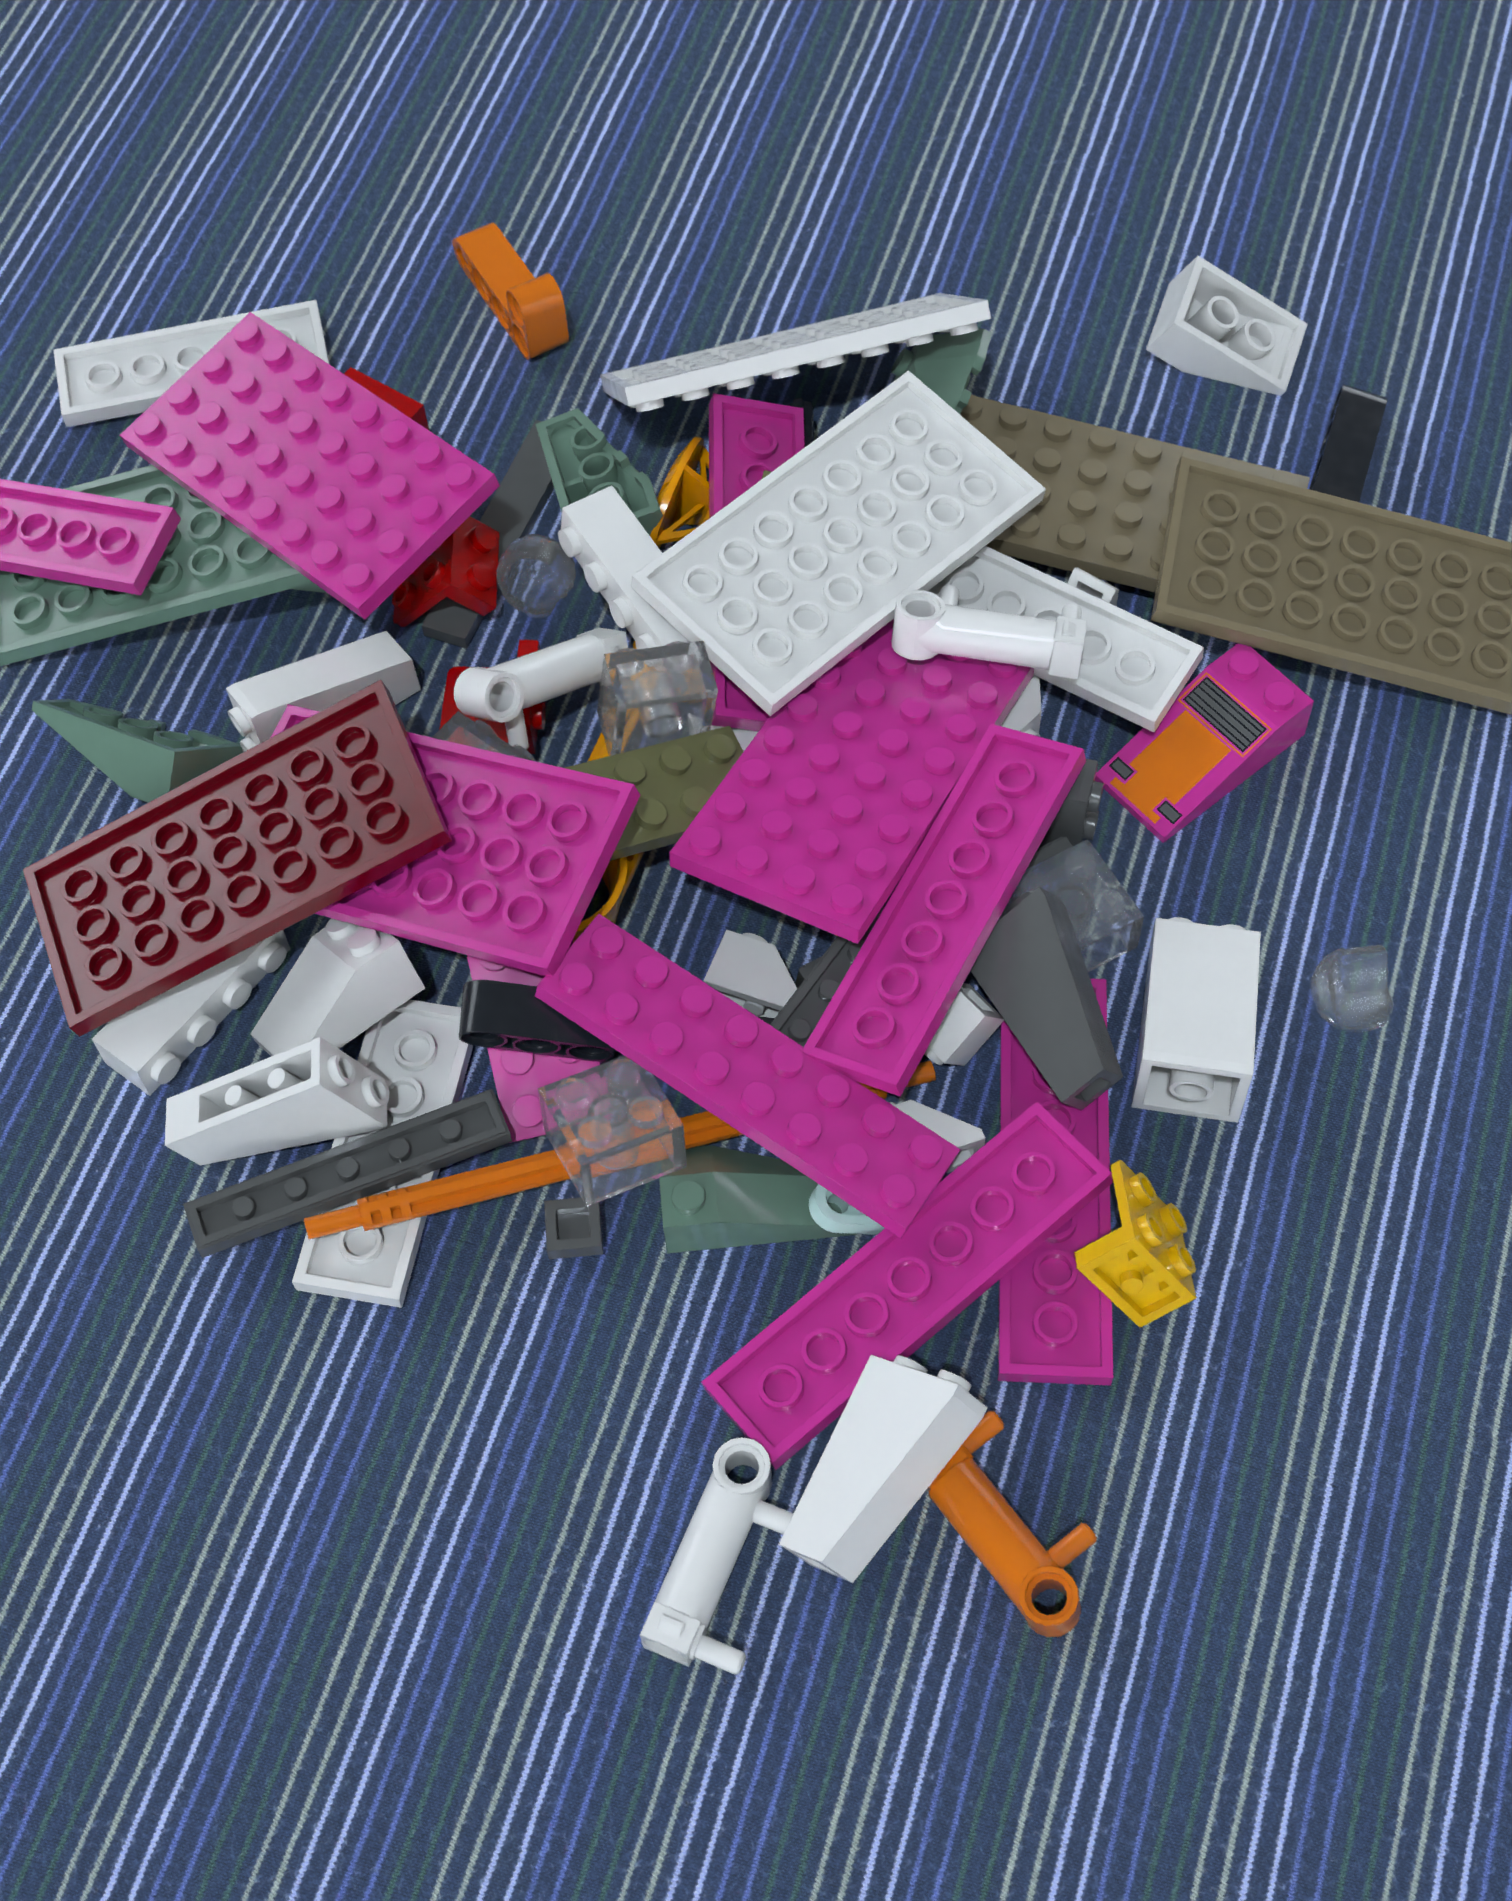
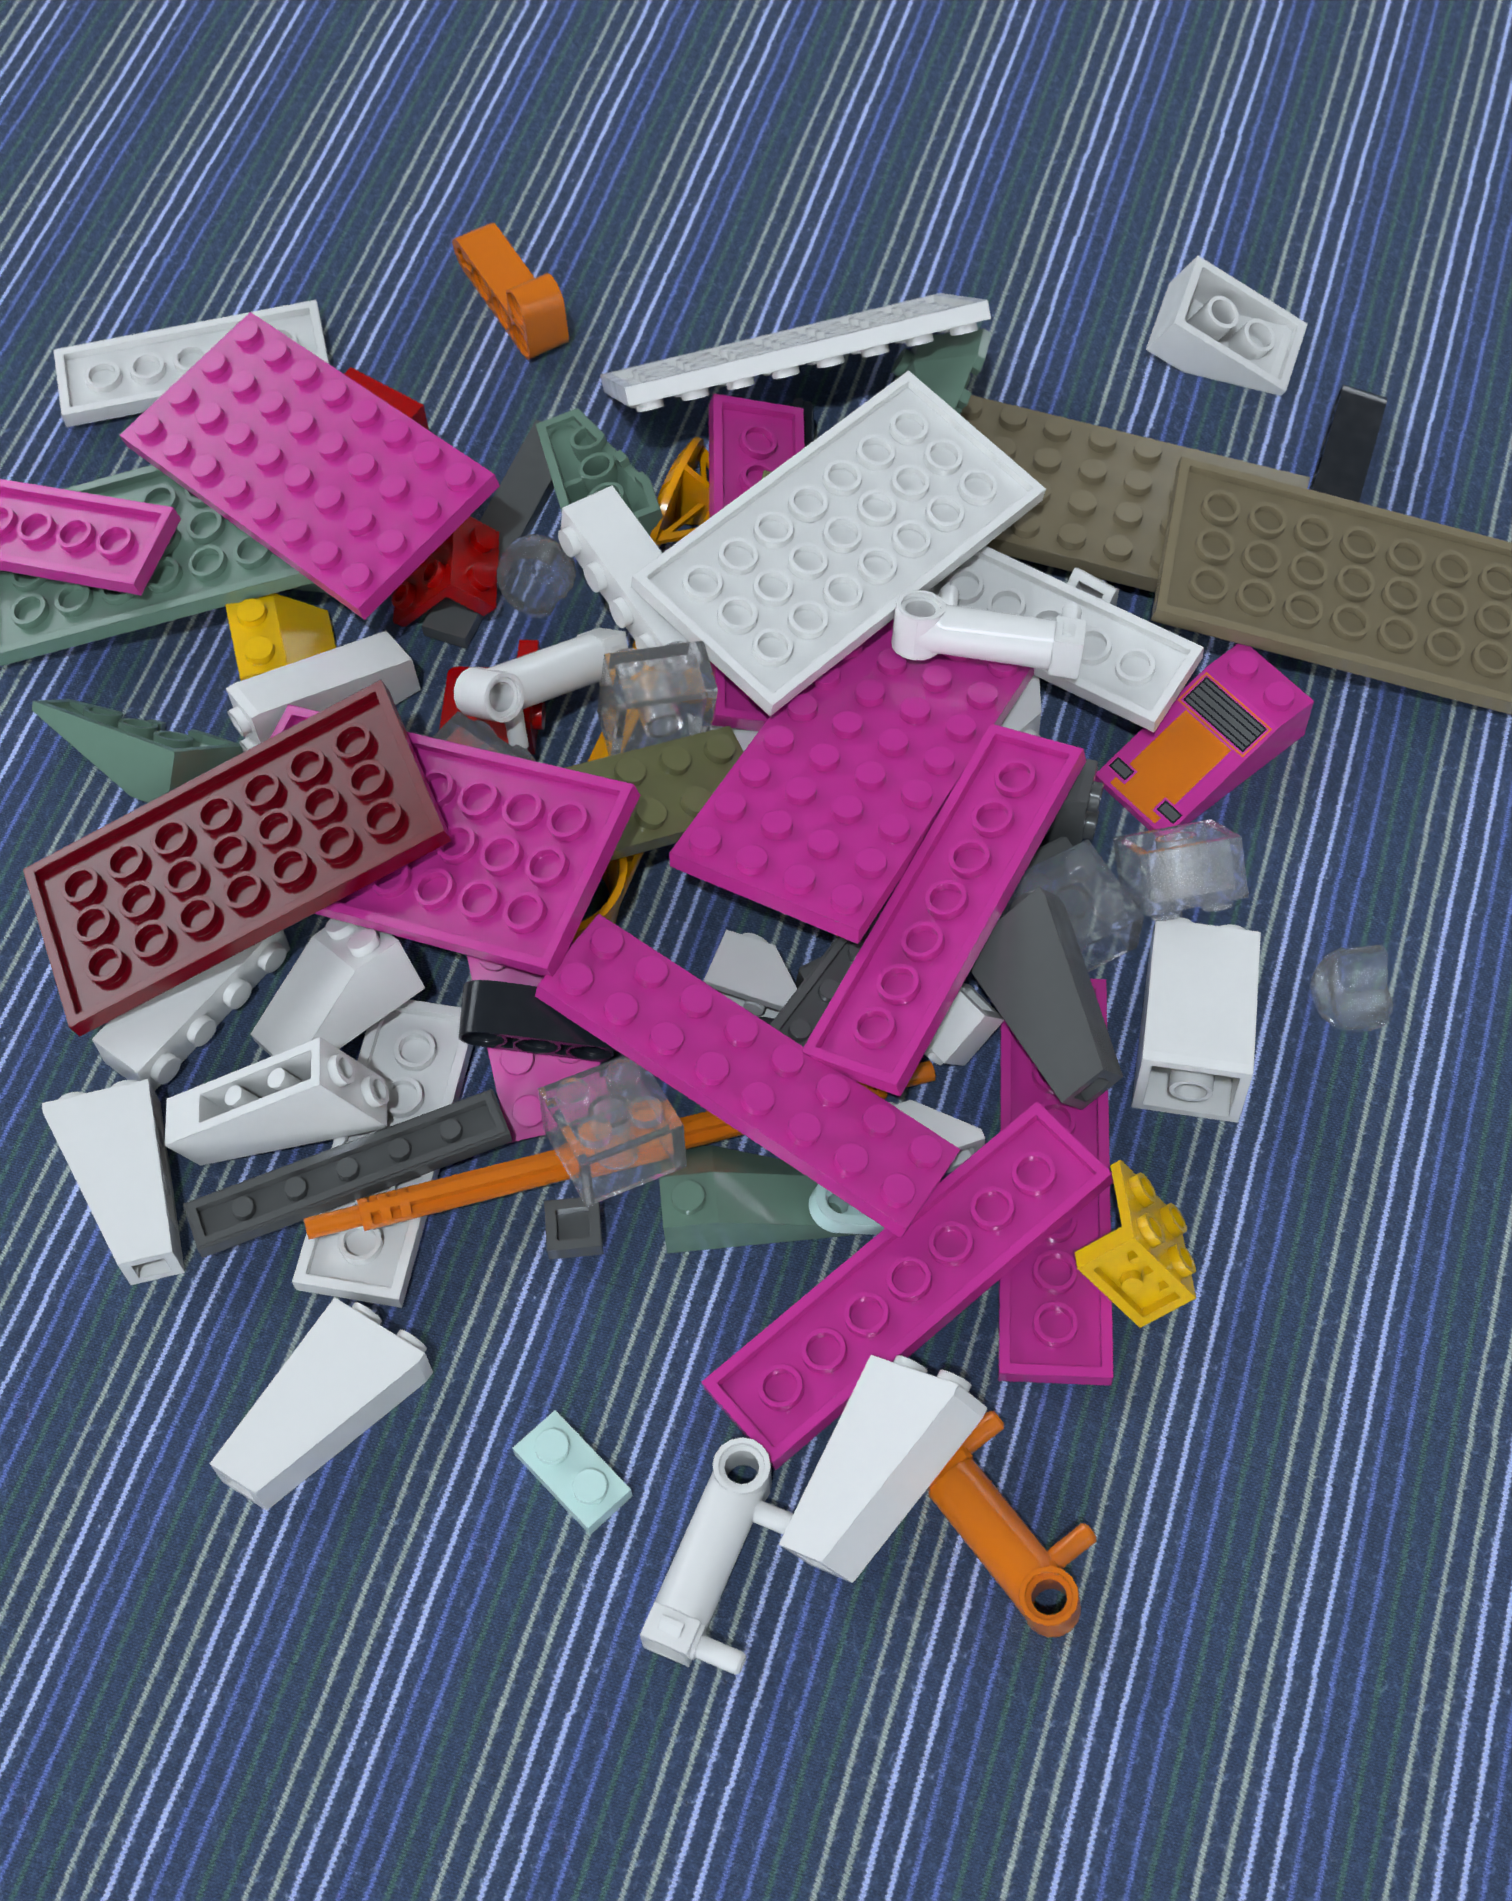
(124, 1173): none -> white slope
(276, 632): none -> yellow slope
(321, 1401): none -> white slope
(572, 1472): none -> light aqua plate
(1182, 868): none -> clear brick

